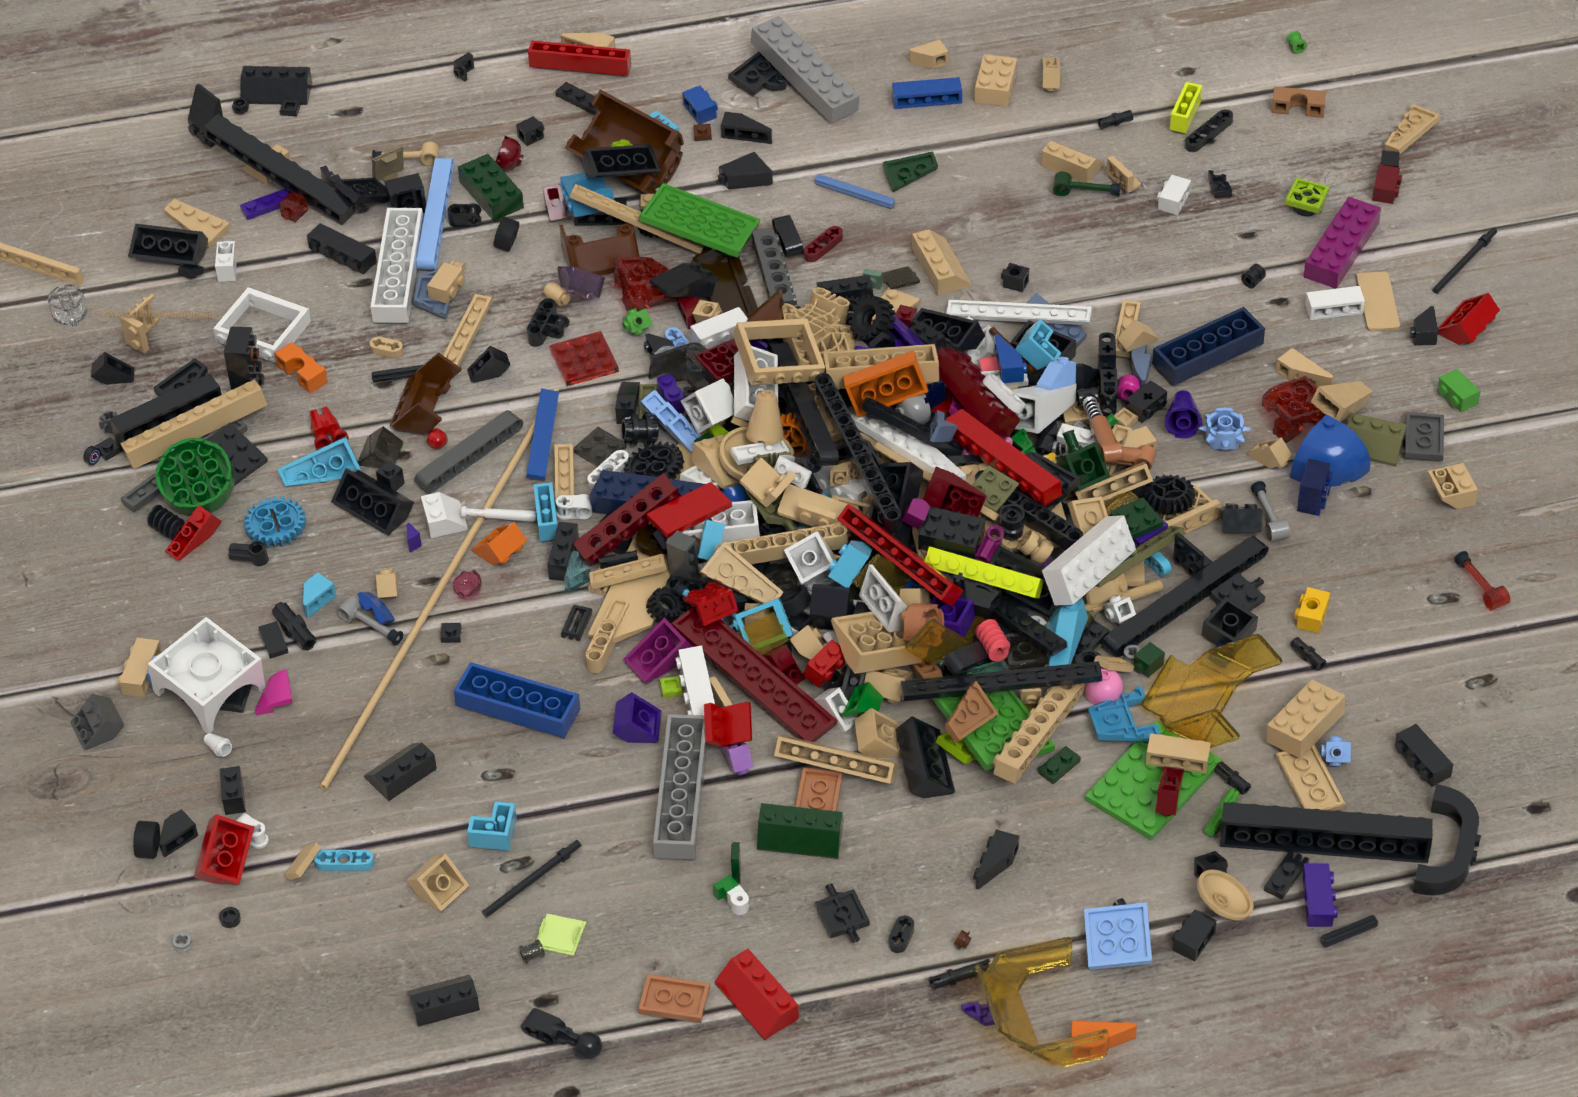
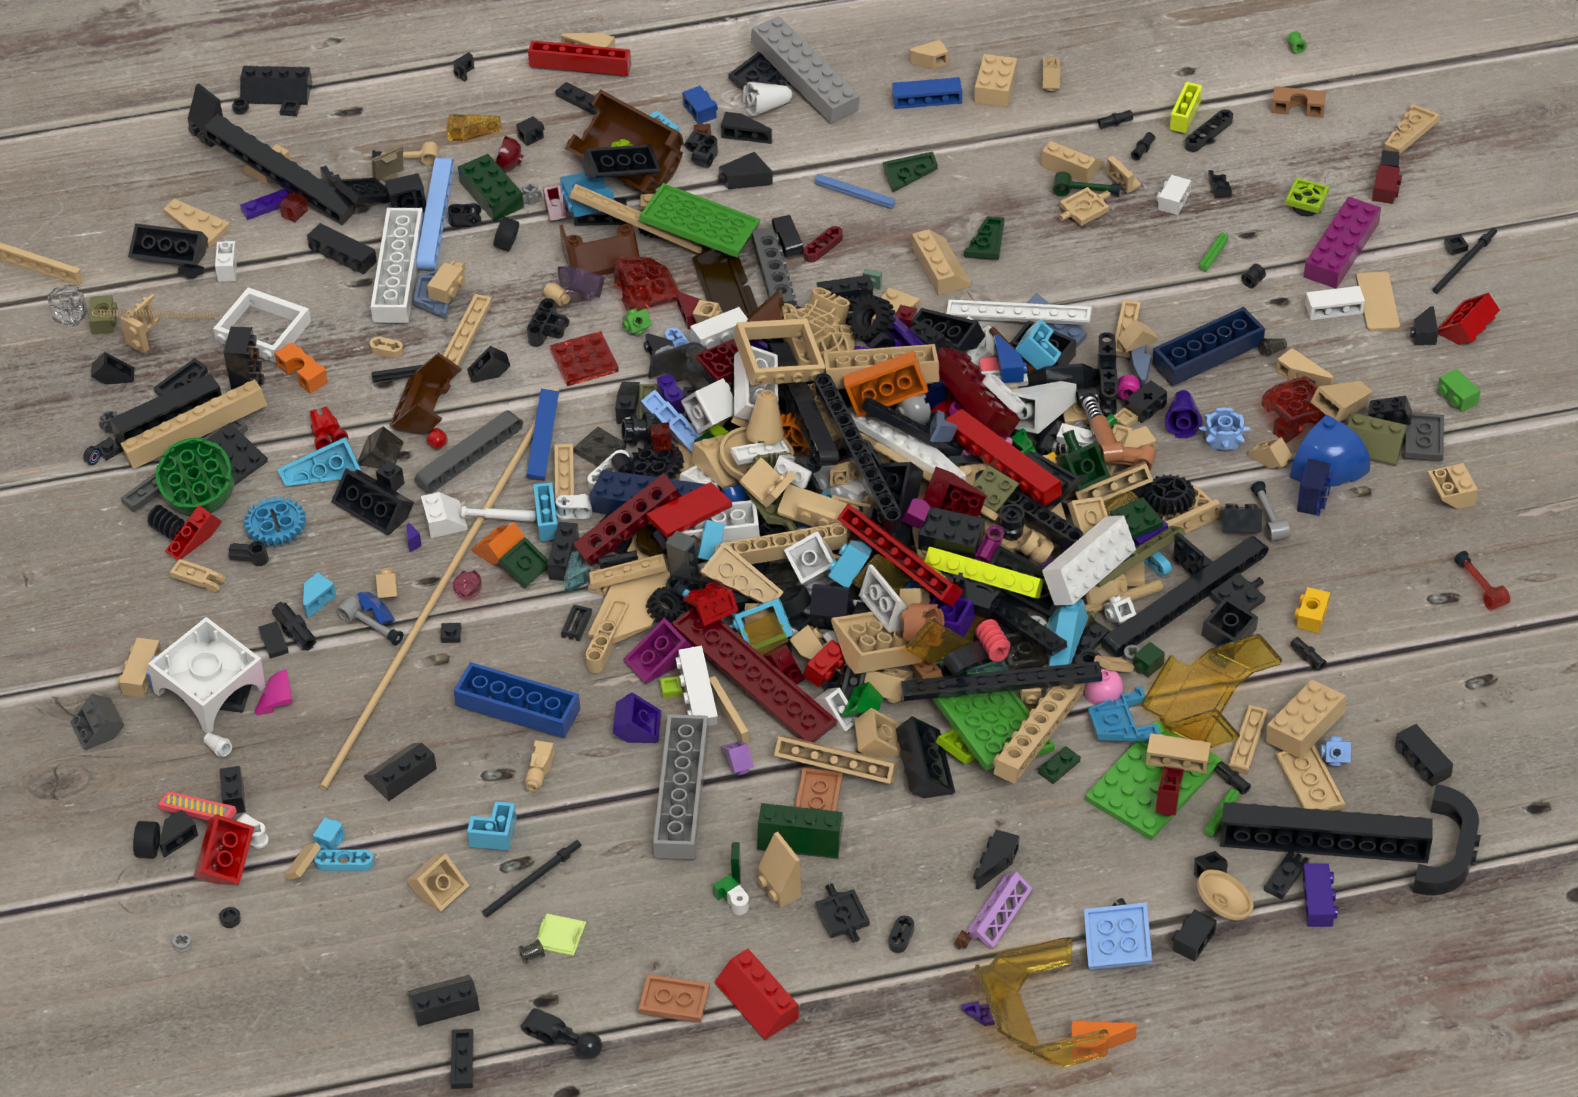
(102, 324): none -> olive brick
(194, 806): none -> tile
(197, 575): none -> tan hinge
(329, 834): none -> medium azure brick
(462, 1058): none -> black plate
(468, 127): none -> clear yellow slope
(524, 562): none -> dark green plate
(531, 194): none -> light grey gear
(540, 764): none -> tan piece
(622, 463): none -> black brick
(661, 436): none -> clear red brick
(686, 281): black slope -> none
(703, 148): none -> black piece
(727, 724): red bracket -> none
(764, 97): none -> white cone
(780, 872): none -> tan slope
(900, 278): clear smoke piece -> none
(951, 976): black pin -> none
(970, 713): medium nougat wing -> none
(988, 239): none -> dark green wing
(993, 905): none -> lavender fence
(1015, 277): black brick -> none
(1058, 374): light blue slope -> none
(1084, 206): none -> tan plate
(1143, 146): none -> black pin
(1213, 252): none -> bright green axle
(1248, 740): none -> tan tile
(1271, 345): none -> clear smoke cone
(1349, 931): black axle -> none
(1391, 409): none -> black brick
(1456, 244): none -> black plate

